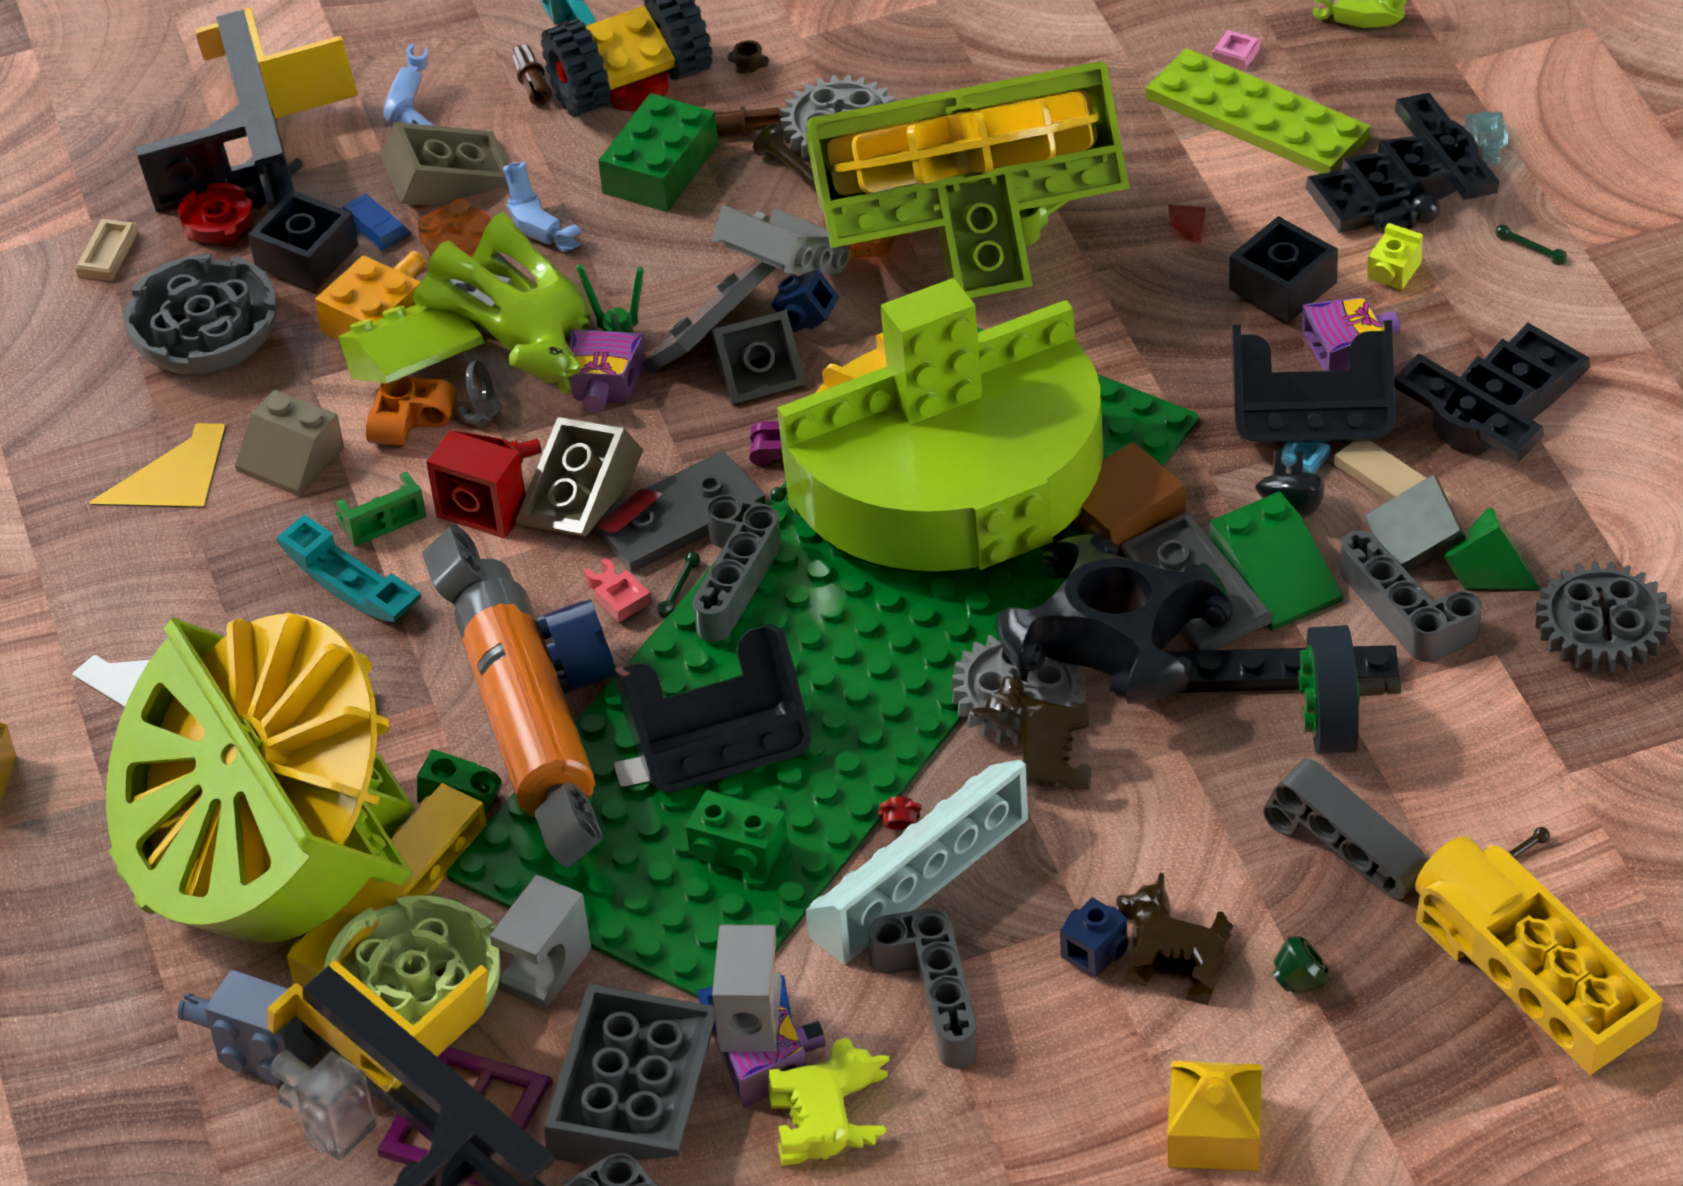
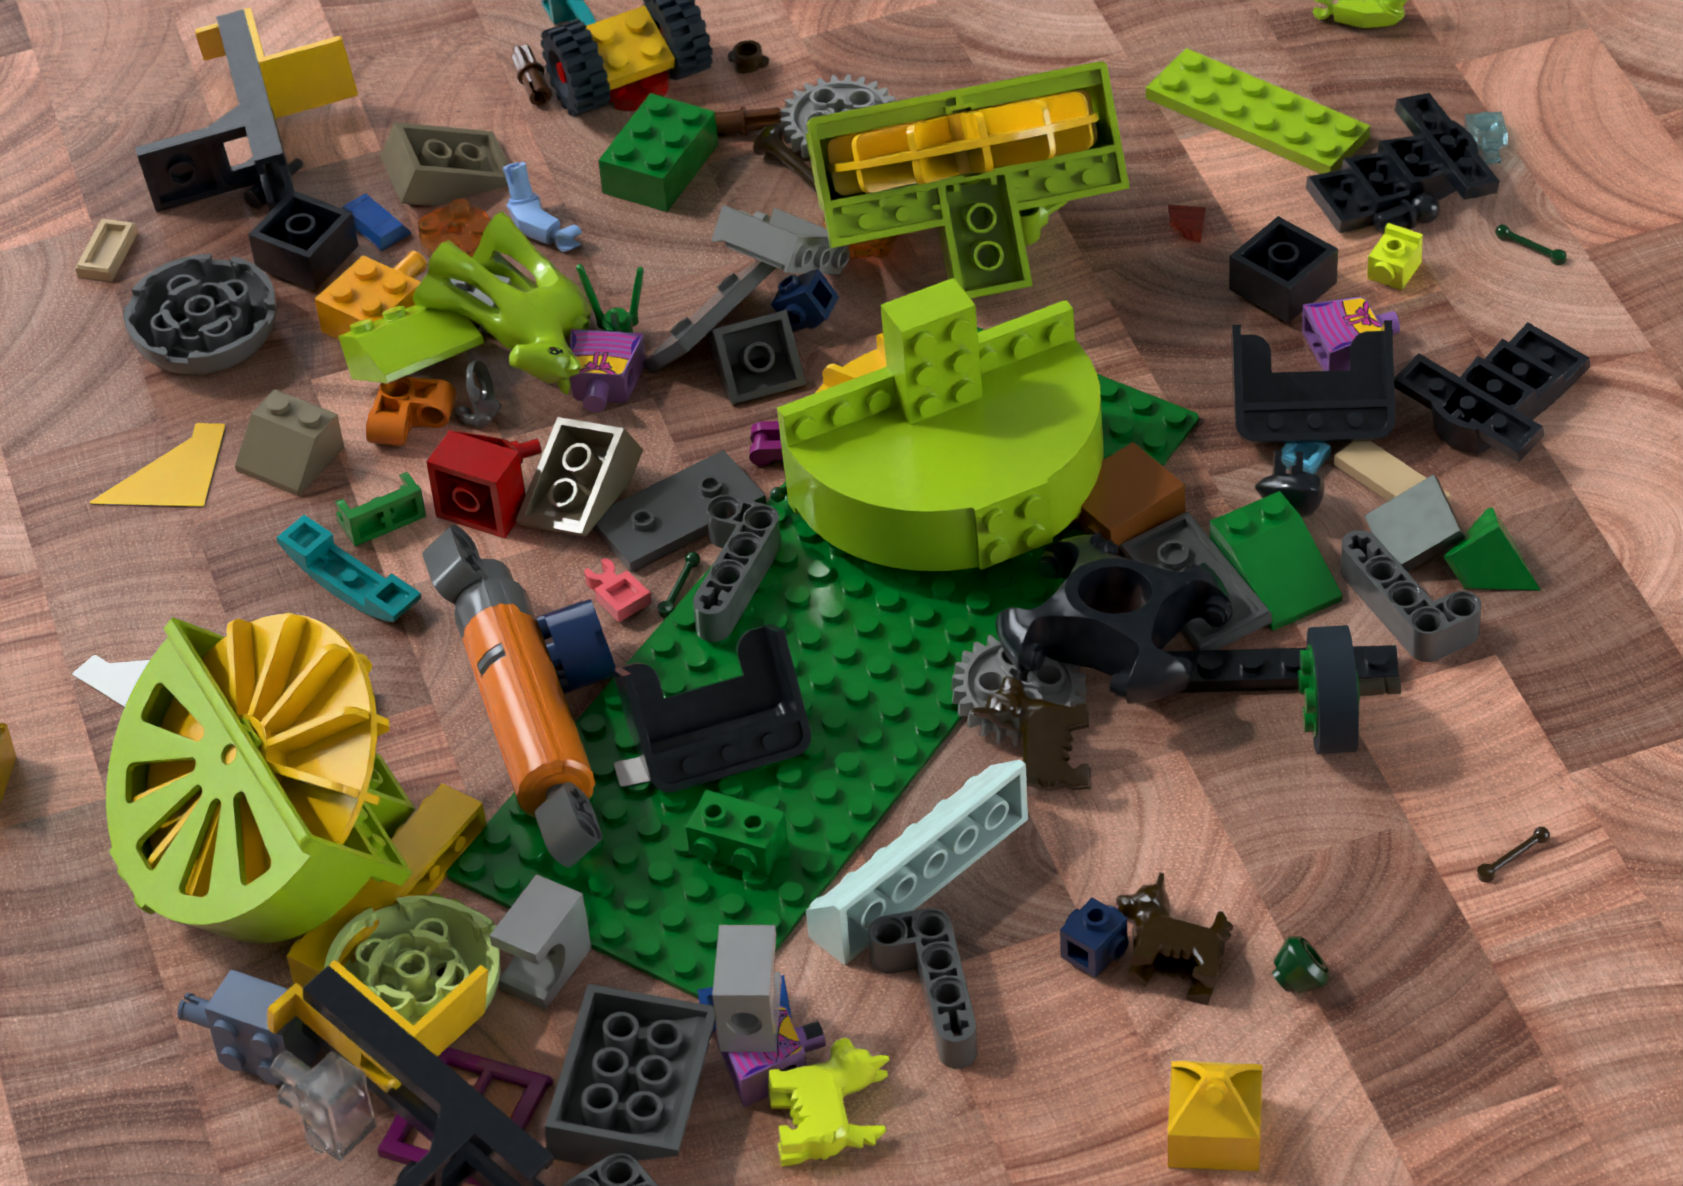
(199, 216): red plate -> none
(402, 93): light blue arm -> none
(460, 775): green leg -> none
(628, 510): dark red sticker -> none
(899, 813): red plate -> none
(1236, 49): bright pink tile -> none
(1347, 826): dark grey beam -> none
(1534, 951): yellow brick -> none
(1632, 611): dark grey gear -> none

